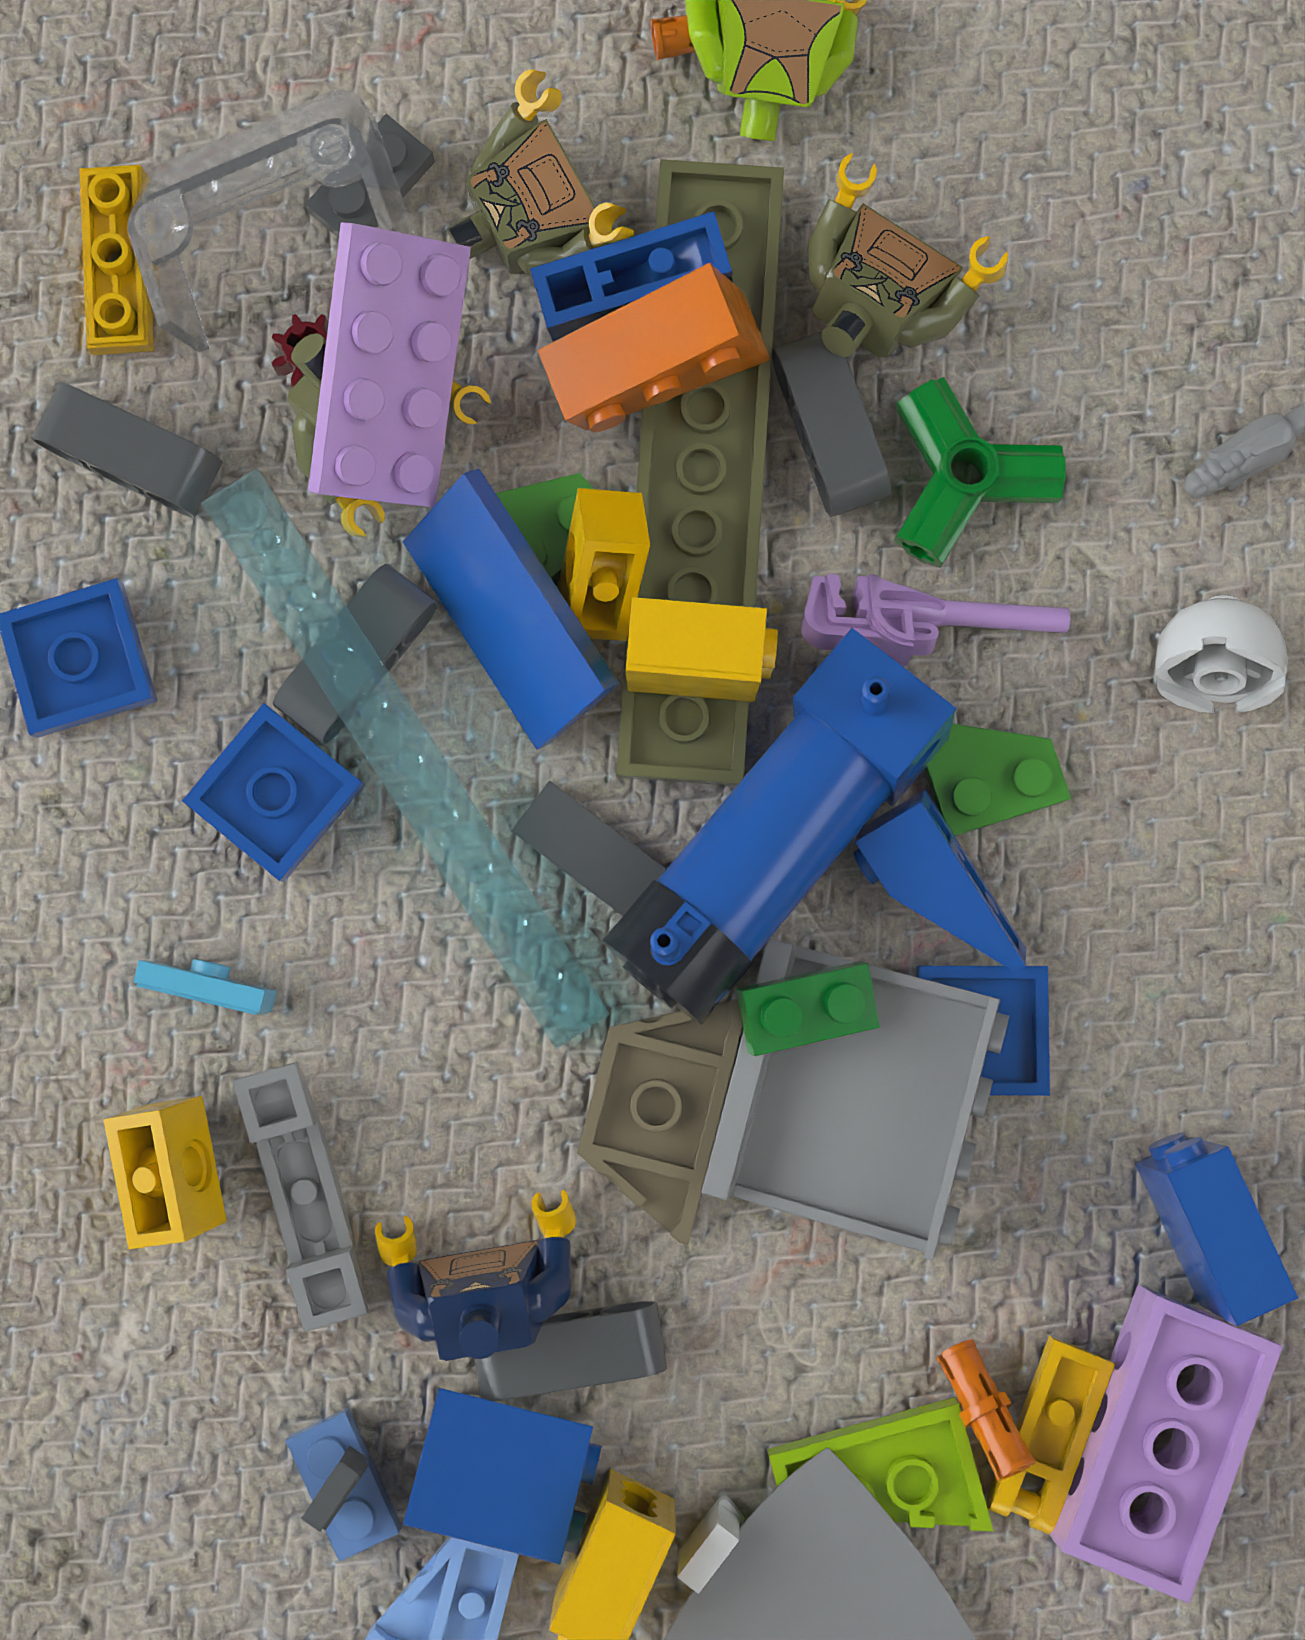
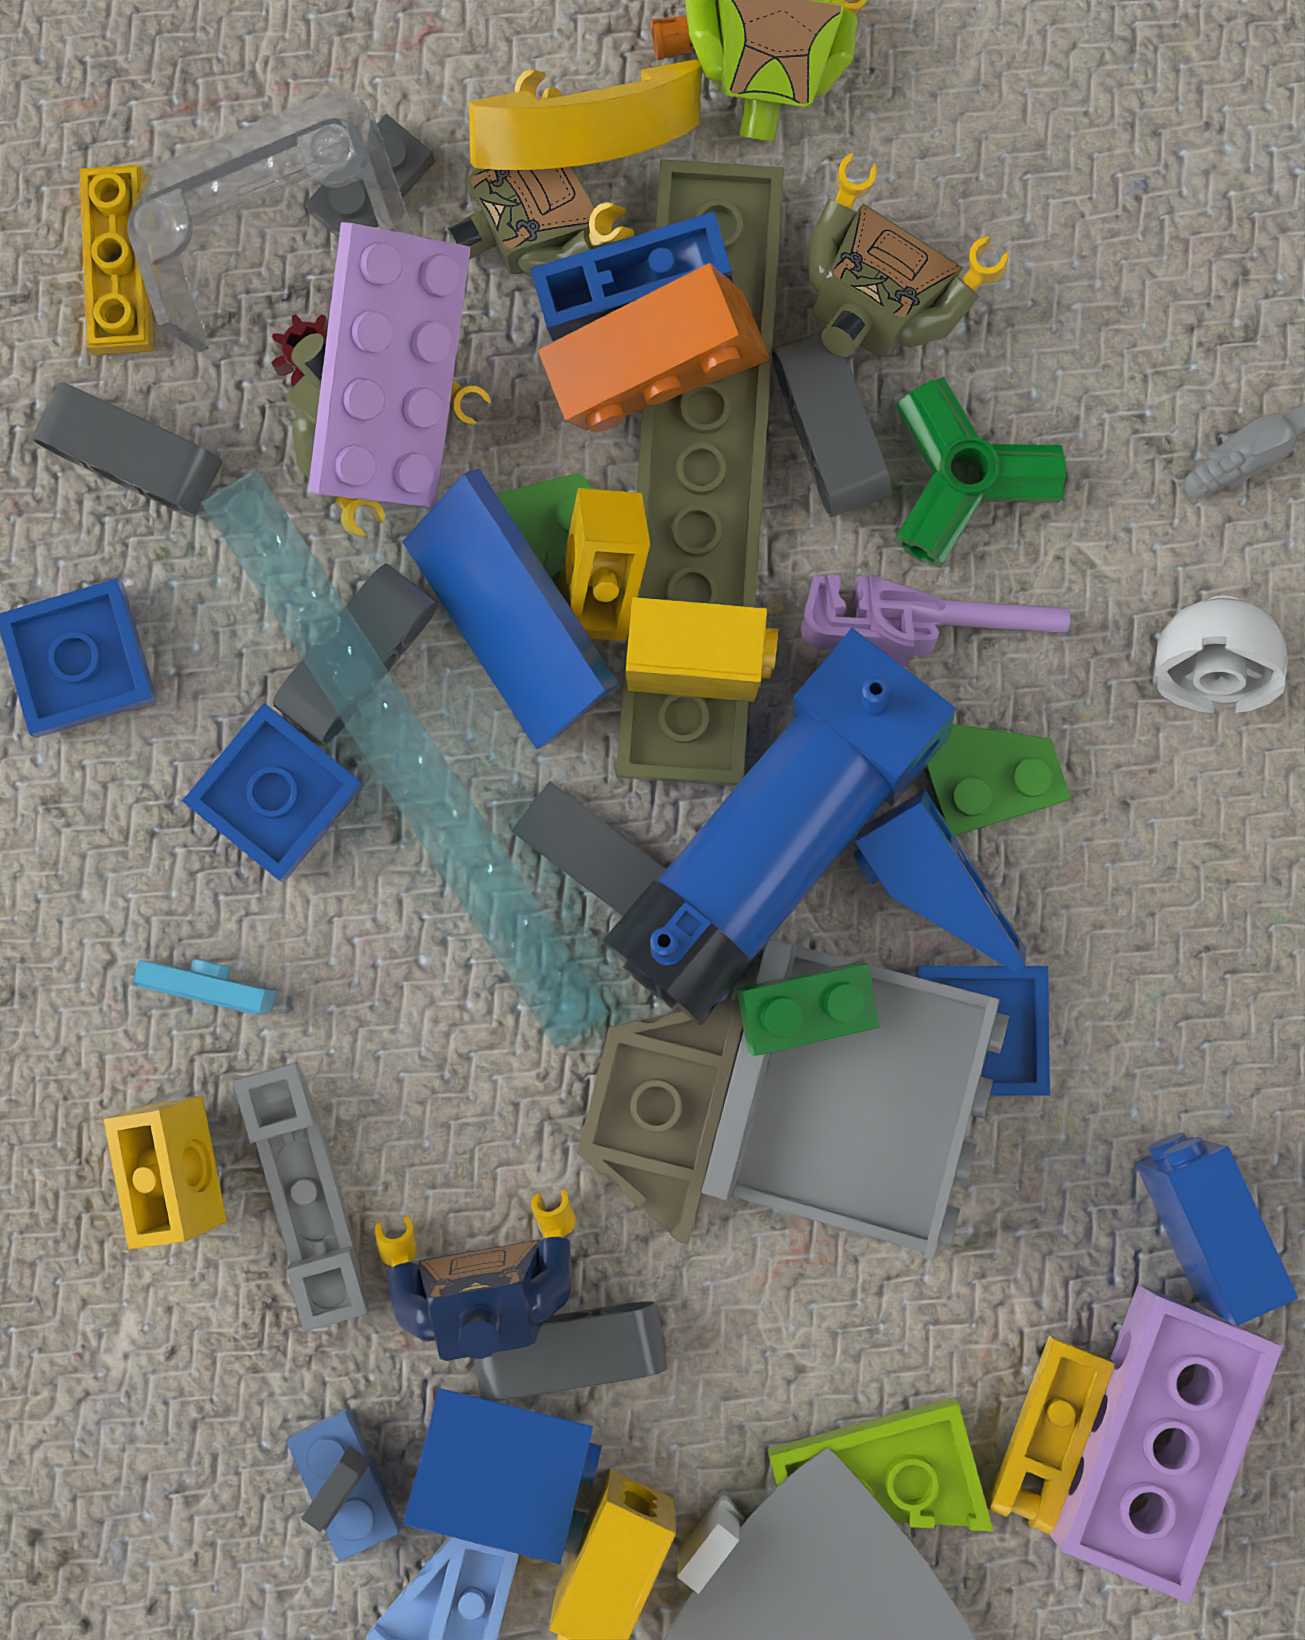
(586, 126): none -> yellow slope
(985, 1410): orange pin -> none

